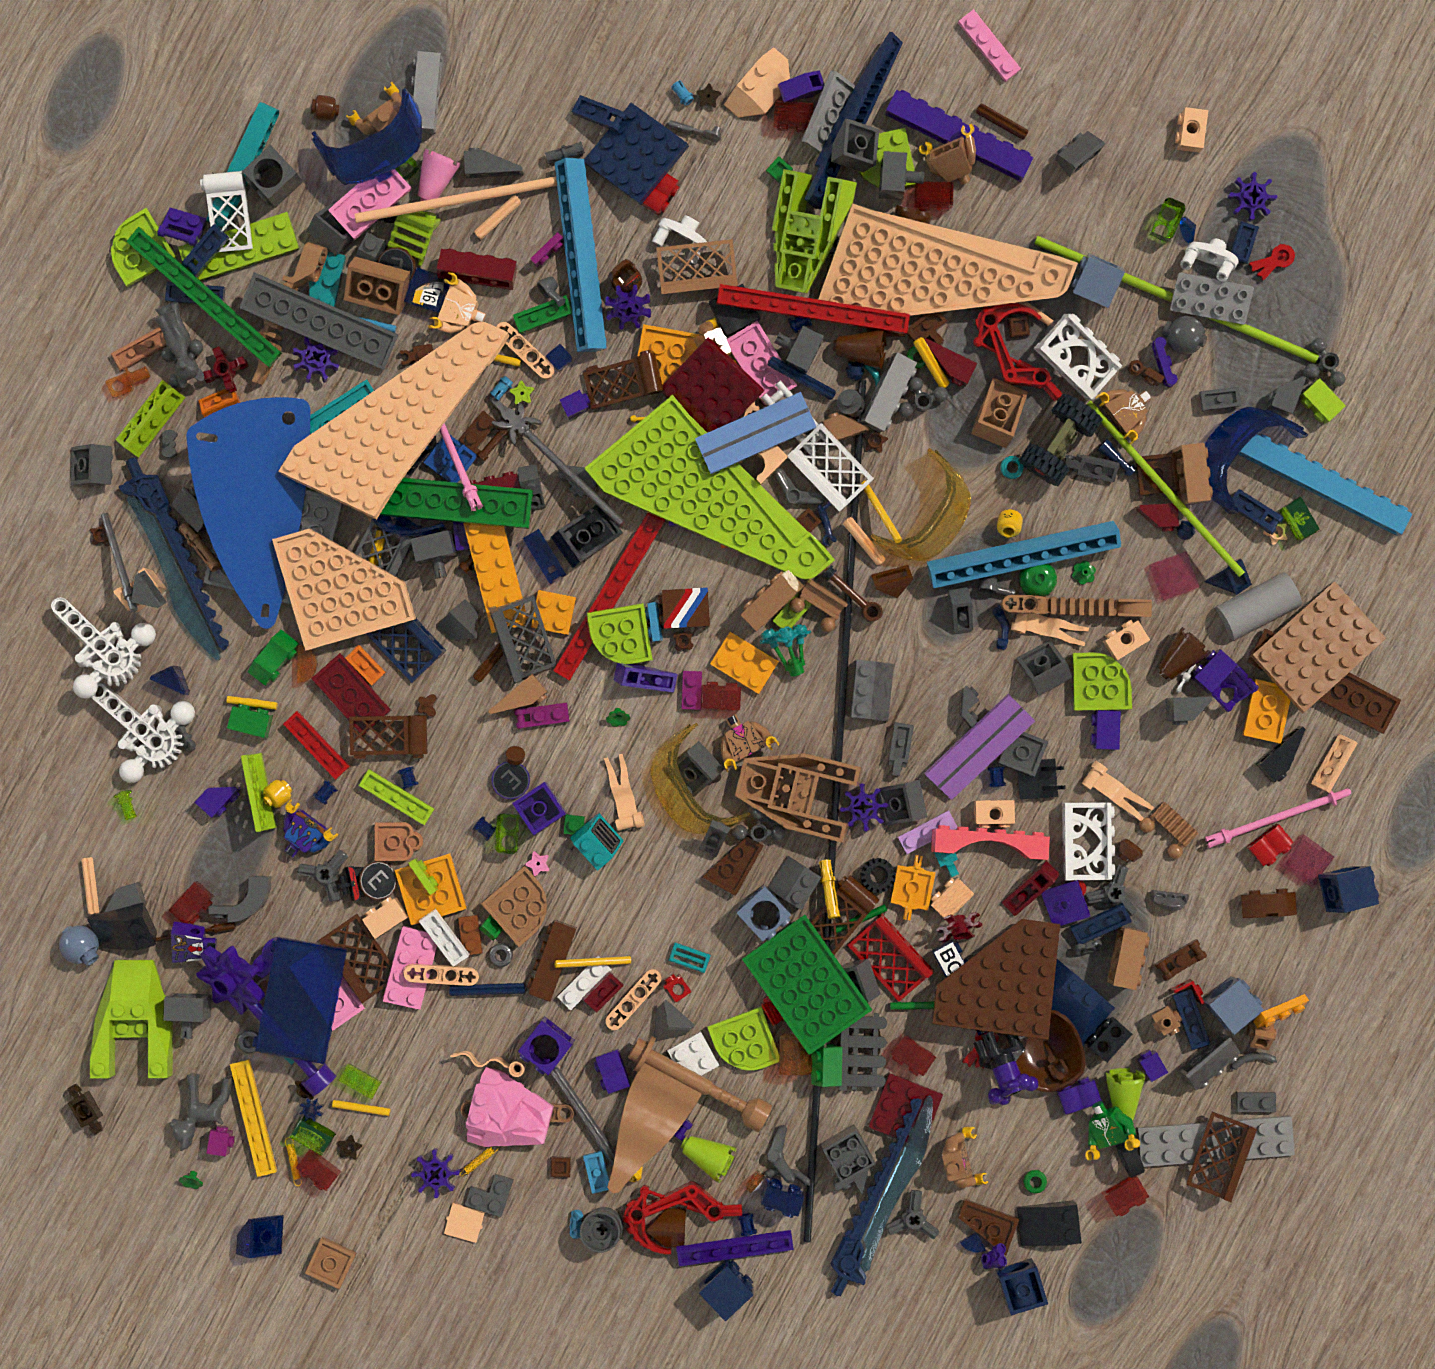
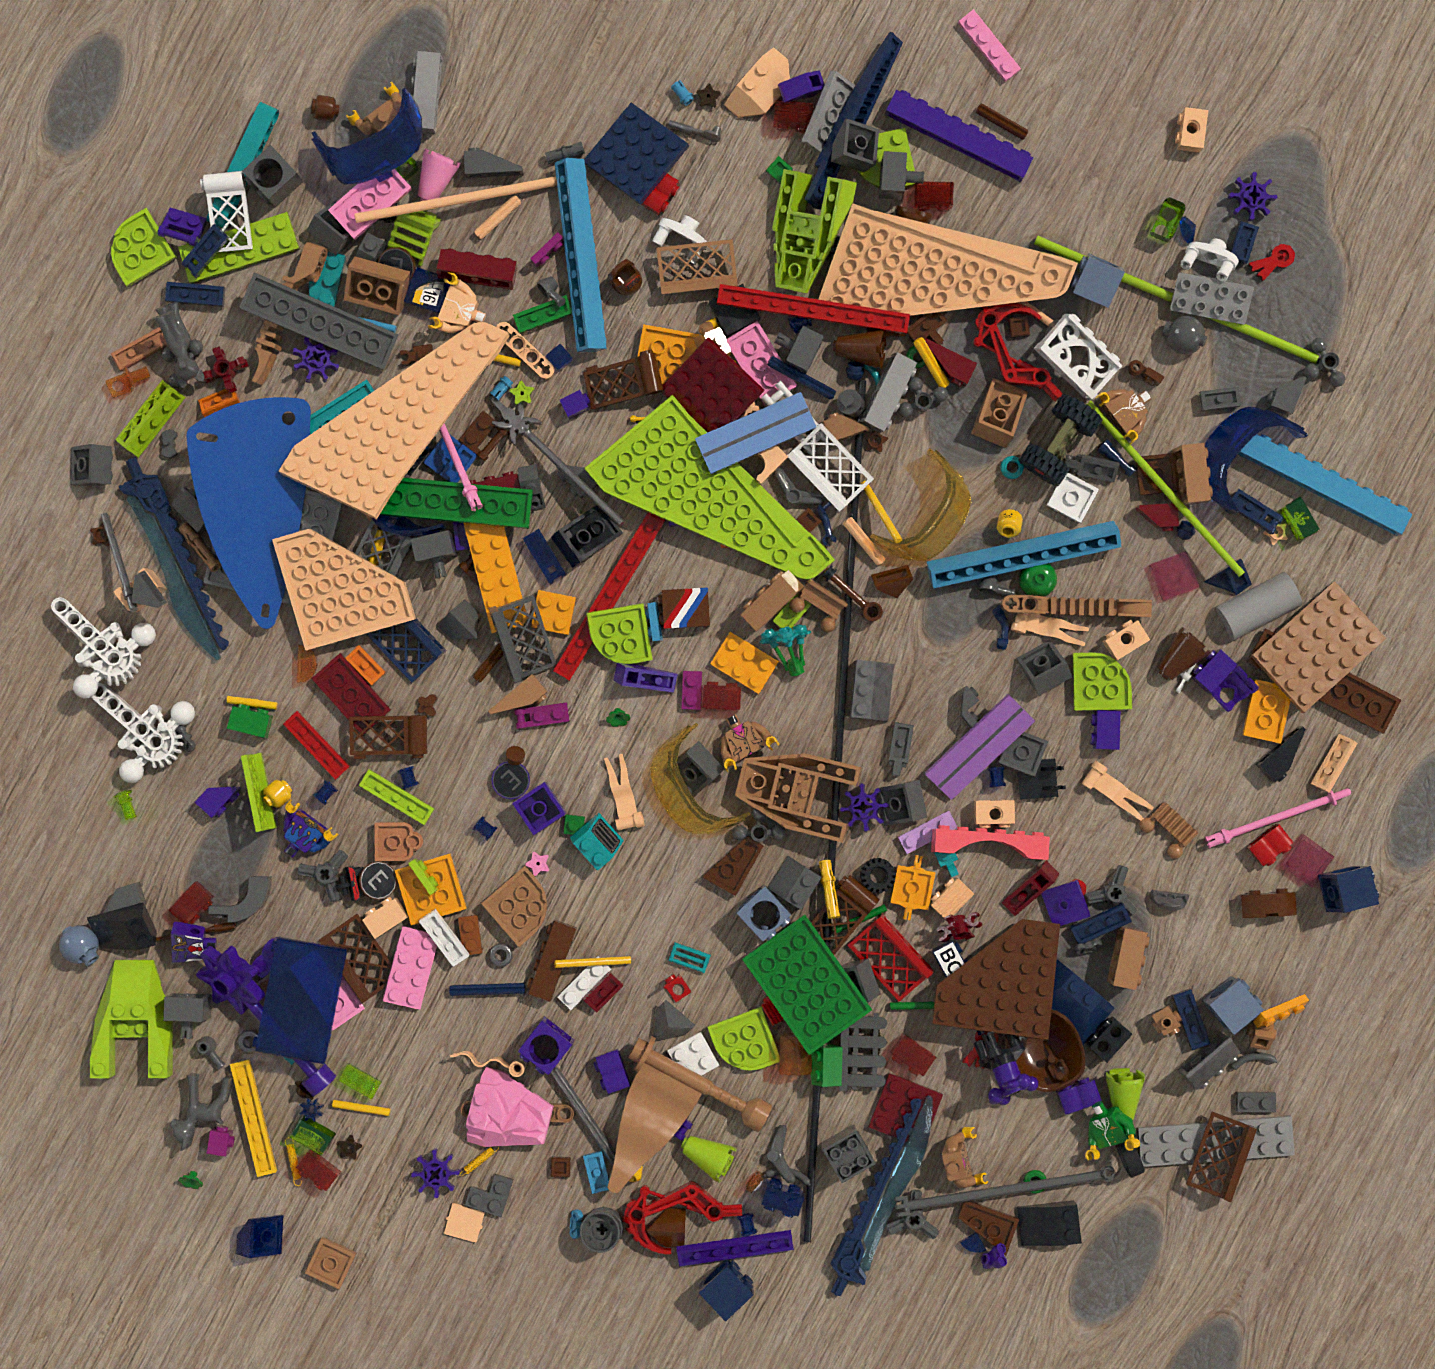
(75, 1092): dark brown piece -> none
(90, 885): light nougat axle -> none
(172, 678): clear blue slope -> none
(204, 297): green plate -> none
(210, 1051): none -> dark grey bar
(273, 658): green brick -> none
(440, 977): light nougat beam -> none
(491, 928): green plate -> none
(501, 832): clear neon green piece -> none
(599, 113): dark blue plate -> none
(628, 307): dark purple gear -> none
(631, 997): light nougat beam -> none
(679, 645): reddish brown plate -> none
(714, 838): dark grey plate -> none
(859, 1179): dark grey slope -> none
(952, 159): medium nougat torso -> none
(961, 610): dark grey slope -> none
(1001, 1190): none -> dark grey hinge
(1021, 1286): dark blue brick -> none
(1071, 819): white fence -> none
(1072, 497): none -> white plate
(1079, 153): dark grey slope -> none
(1079, 575): green plant -> none
(1125, 1195): clear red brick -> none
(1129, 851): reddish brown cone -> none
(1152, 1065): dark purple brick -> none
(1163, 362): dark purple plate -> none
(1180, 959): reddish brown plate -> none
(1185, 709): dark grey slope -> none
(1195, 988): red bracket -> none
(1321, 401): lime brick -> none

